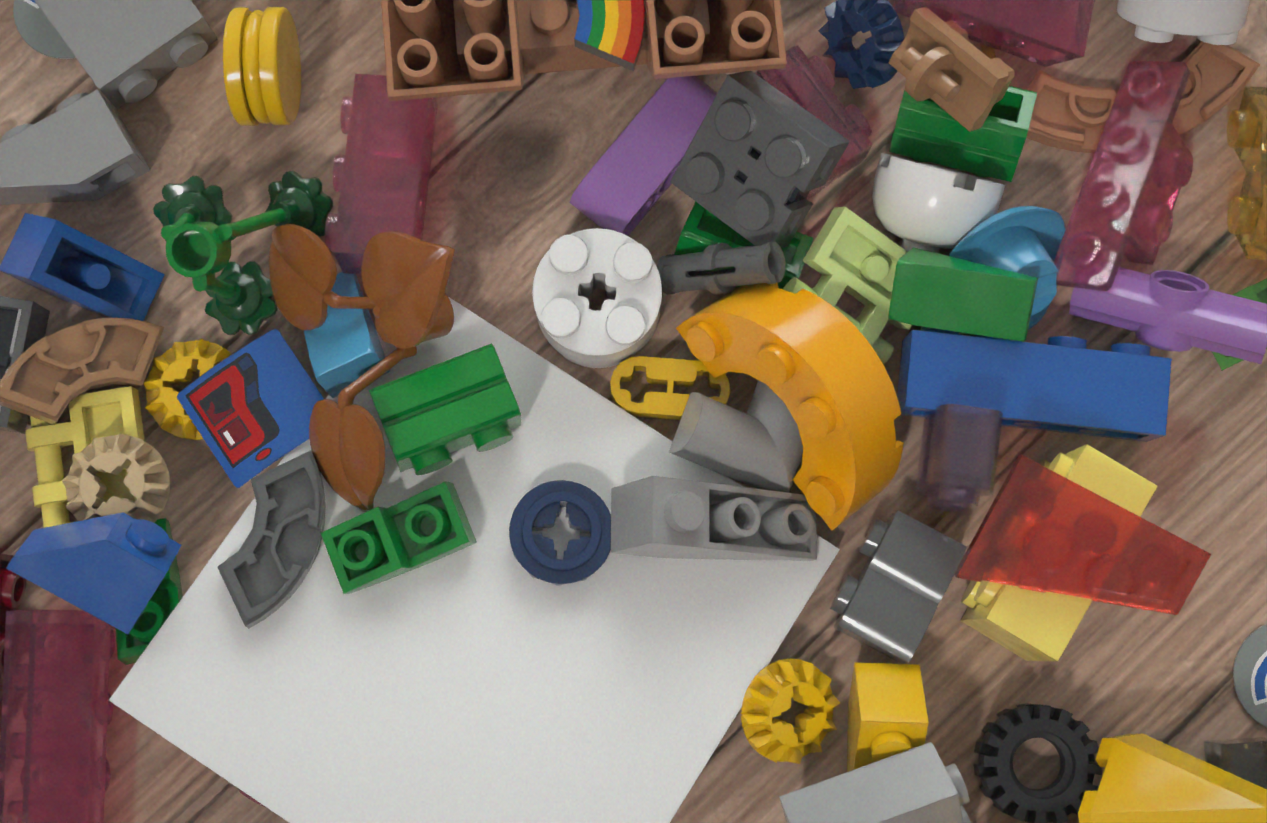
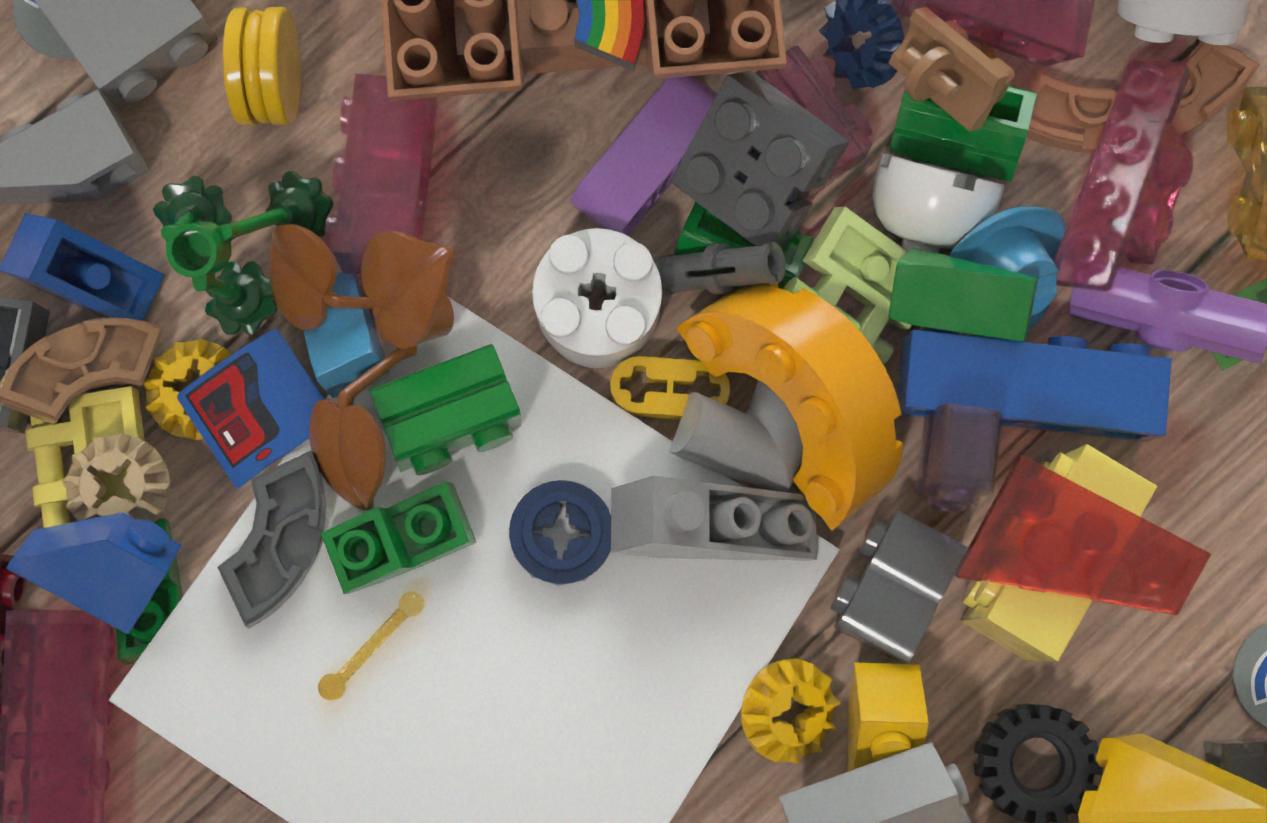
(334, 685): none -> clear yellow hinge

